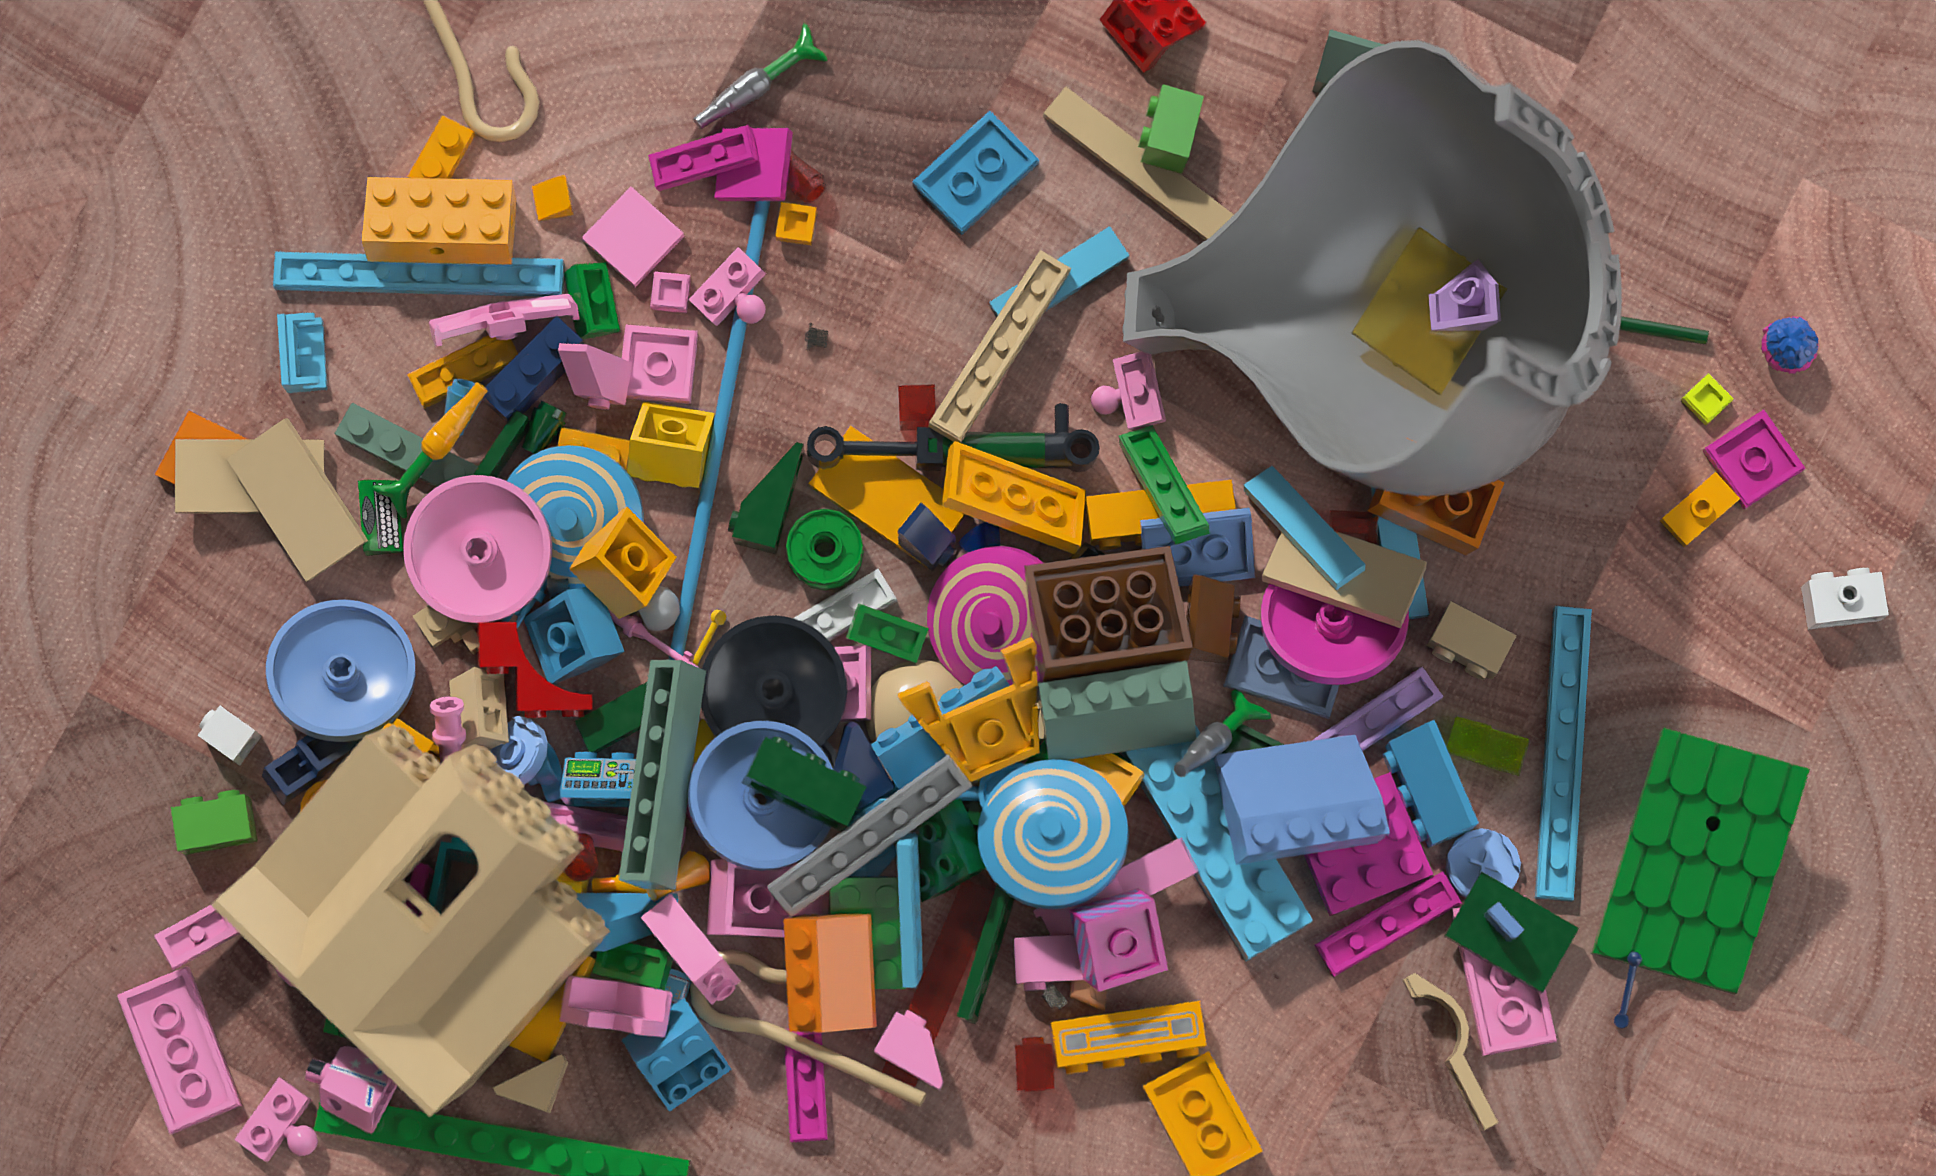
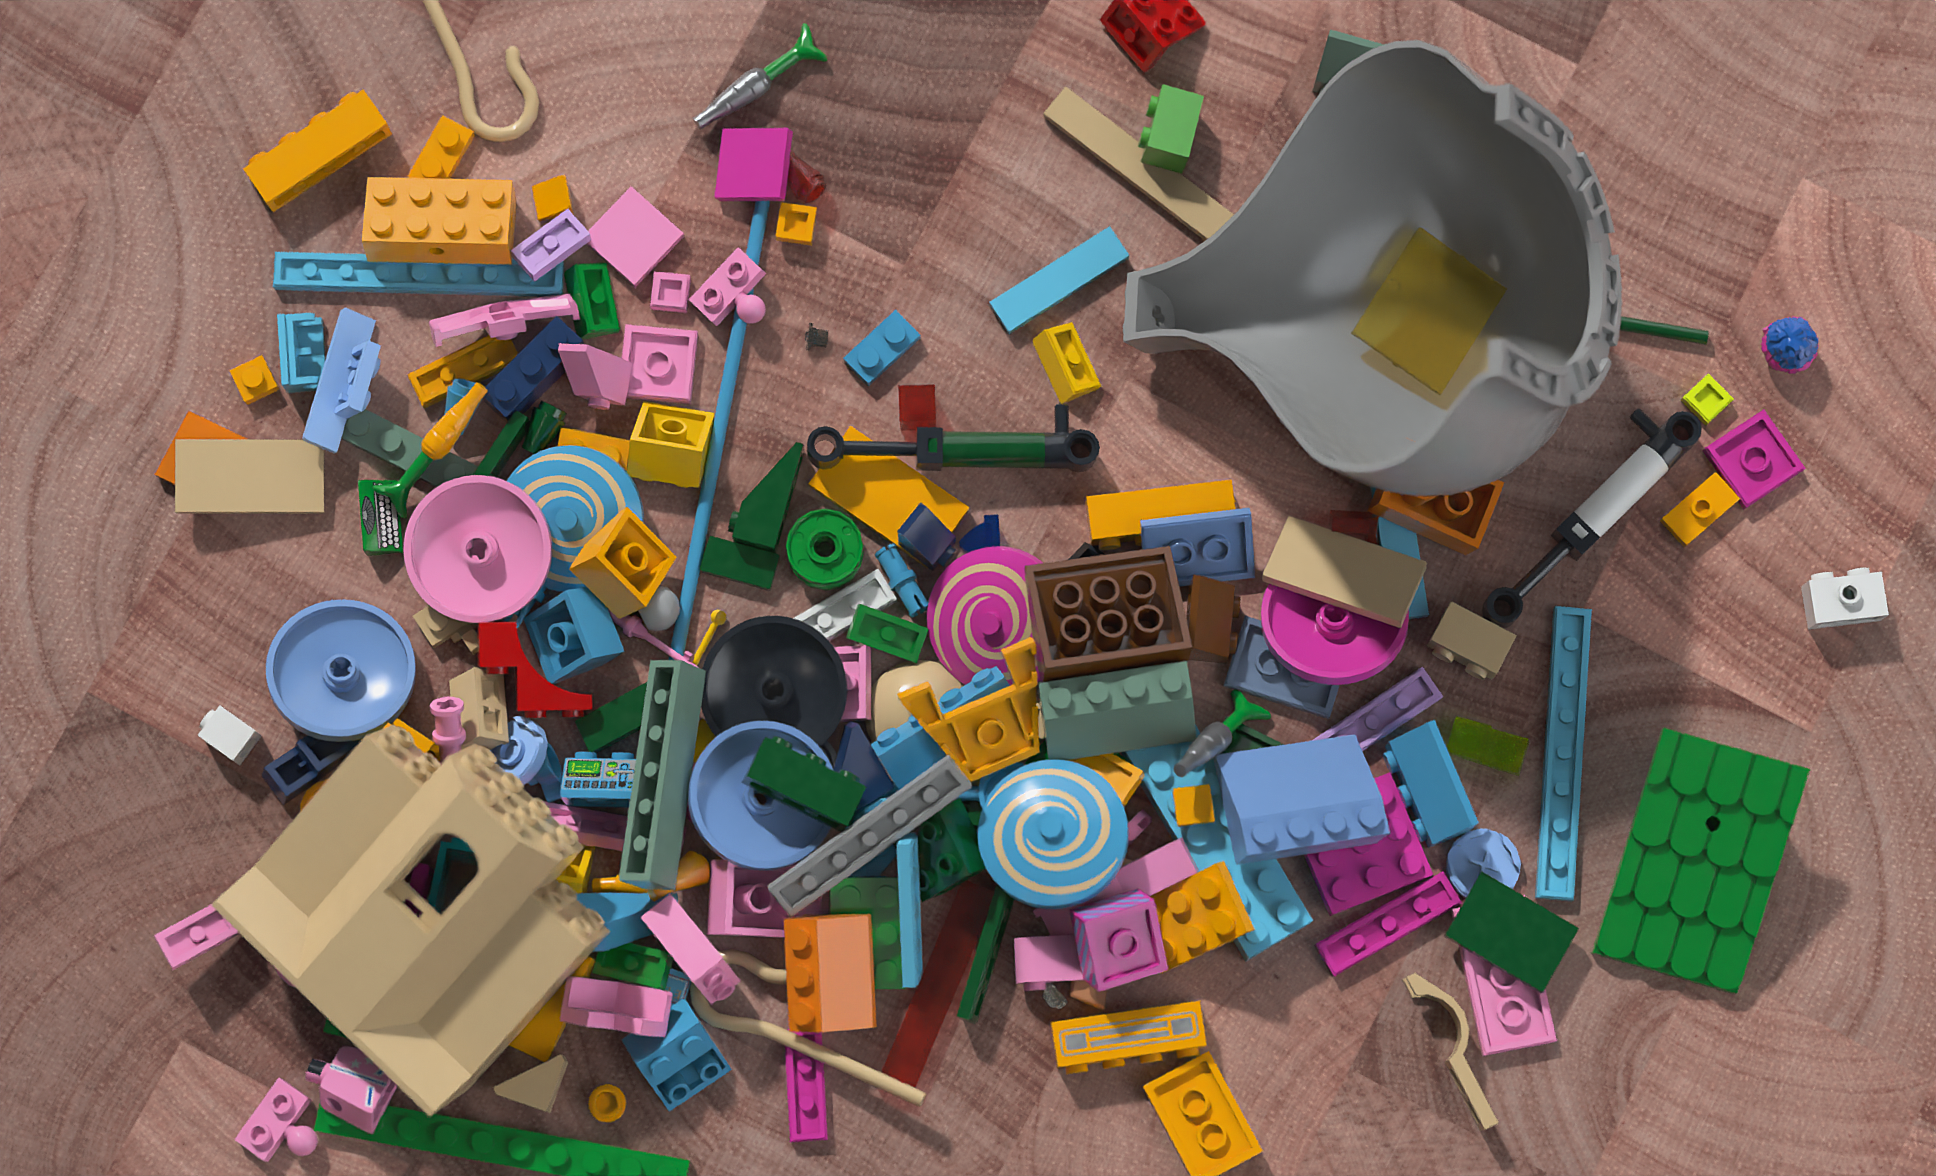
(179, 1050): bright pink tile -> none
(213, 823): bright green brick -> none
(254, 380): none -> light orange plate
(297, 499): tan tile -> none
(317, 150): none -> light orange brick
(344, 380): none -> light blue bracket
(551, 245): none -> lavender plate
(557, 586): clear smoke piece -> none
(585, 863): clear red cone -> none
(607, 1103): none -> light orange plate
(703, 158): dark pink tile -> none
(739, 563): none -> dark green tile
(881, 348): none -> dark azure plate
(902, 580): none -> dark azure pin
(910, 1048): bright pink slope -> none
(975, 172): dark azure tile -> none
(999, 347): tan tile -> none
(1014, 497): light orange plate -> none
(1034, 1065): clear red brick -> none
(1066, 362): none -> yellow slope
(1136, 391): bright pink plate -> none
(1138, 824): none -> bright pink tile
(1164, 484): green tile -> none
(1193, 805): none -> light orange tile
(1200, 914): none -> light orange plate
(1304, 527): medium azure tile -> none
(1466, 301): lavender slope -> none
(1503, 922): medium blue tile -> none
(1604, 506): none -> piece
(1622, 1019): dark blue hinge -> none

